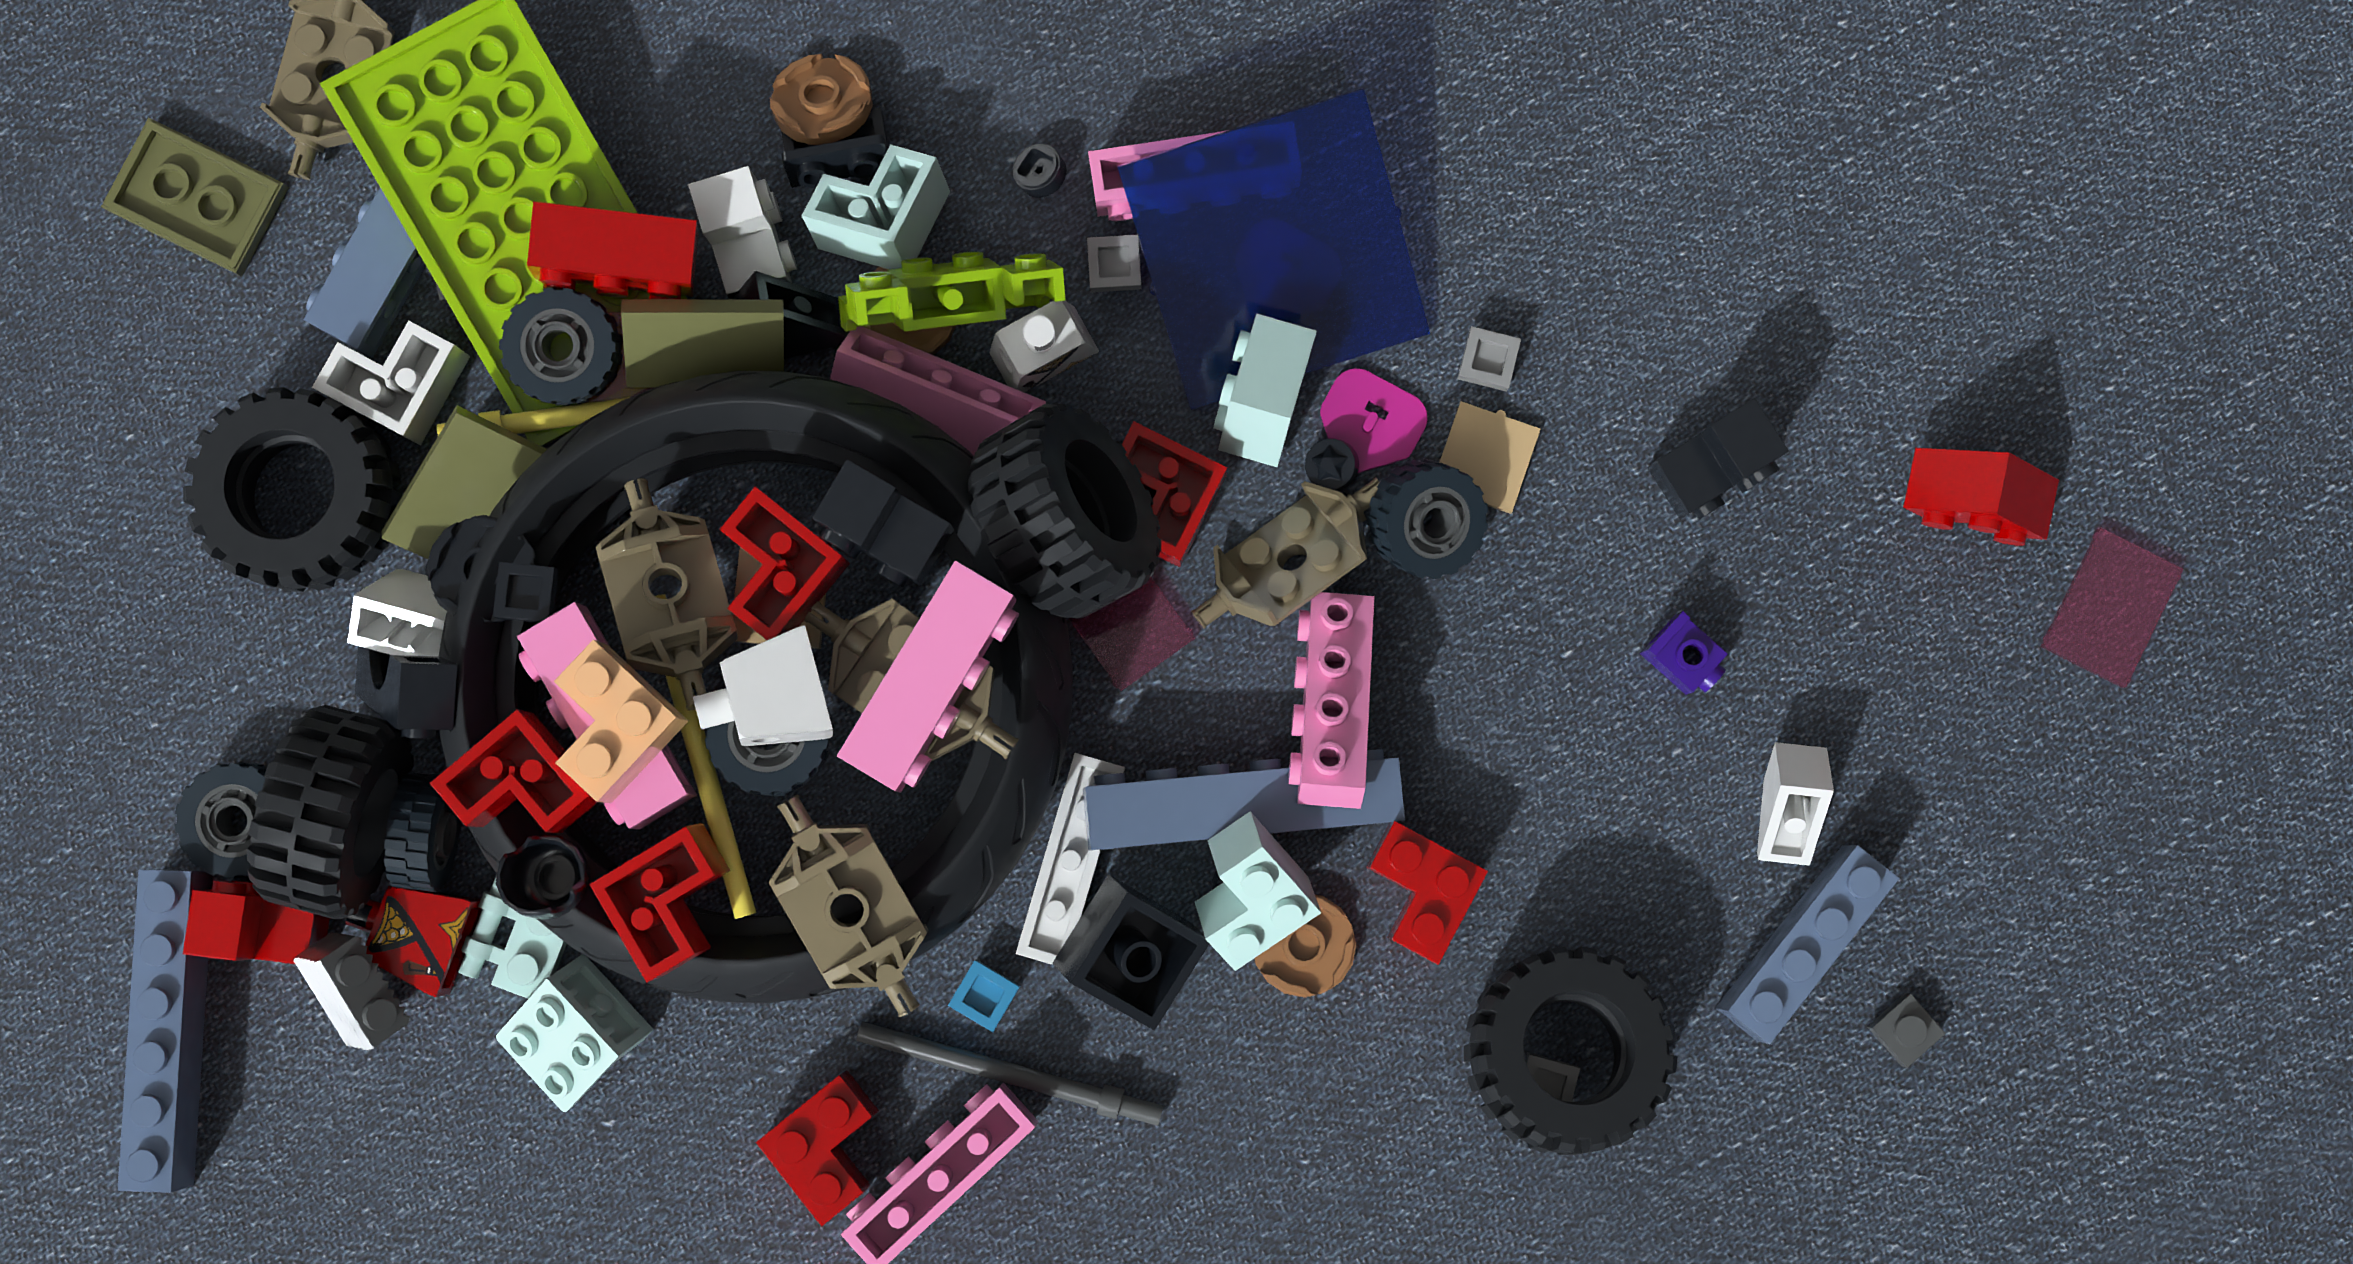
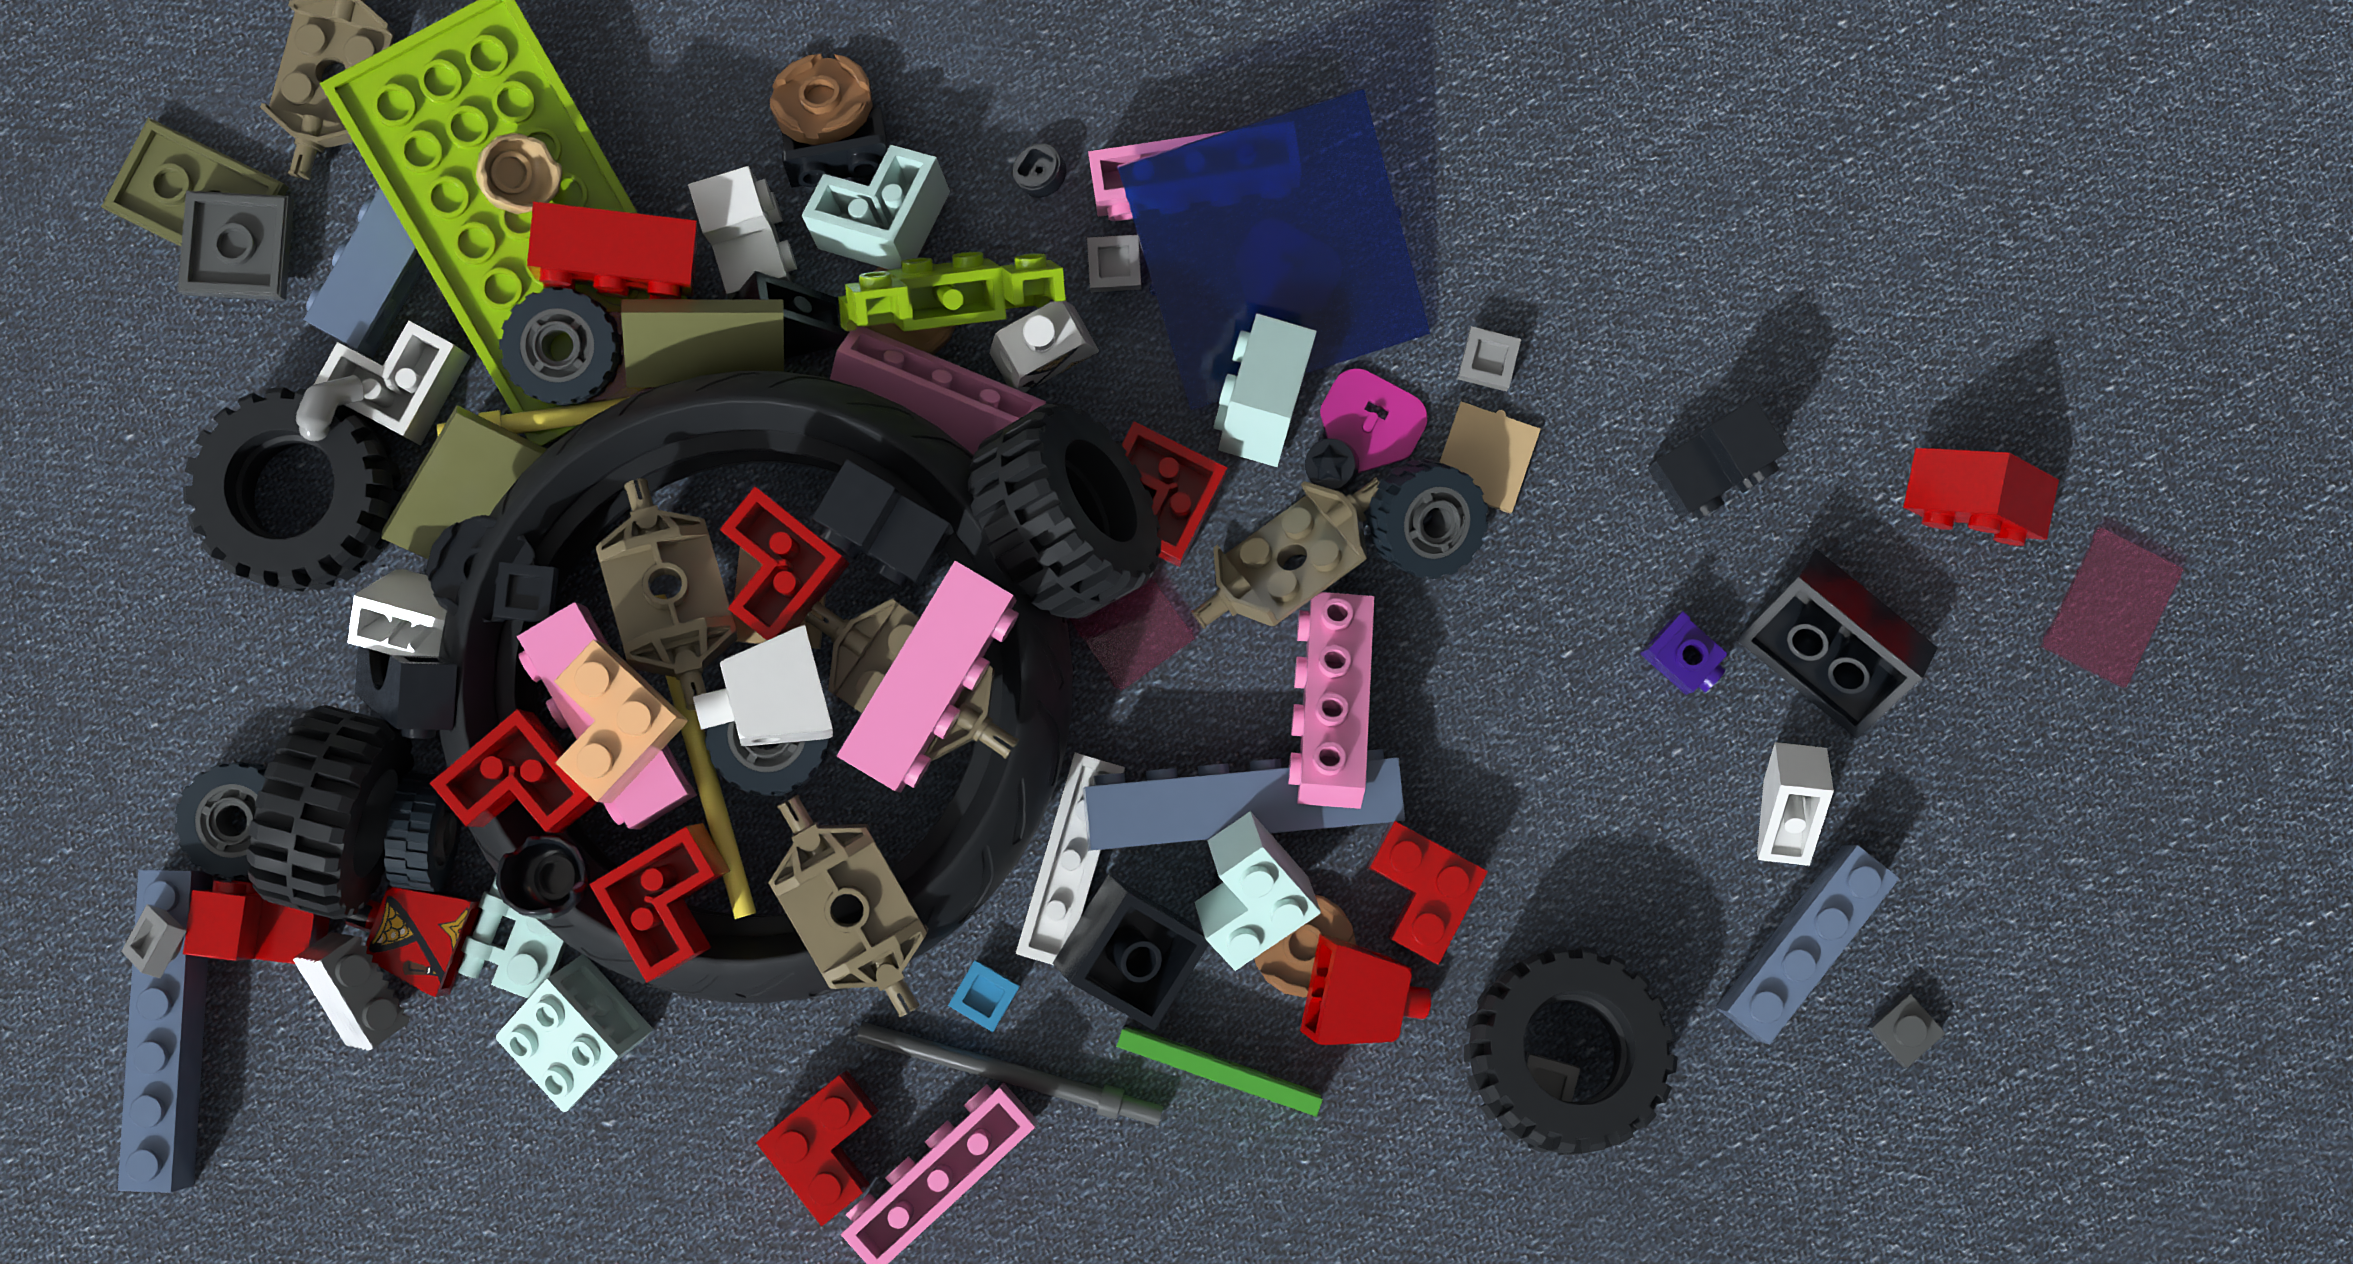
(154, 941): none -> light grey plate
(235, 245): none -> dark grey tile
(321, 403): none -> light grey arm
(516, 172): none -> tan hair
(1220, 1070): none -> bright green tile
(1359, 995): none -> red torso
(1838, 644): none -> black slope

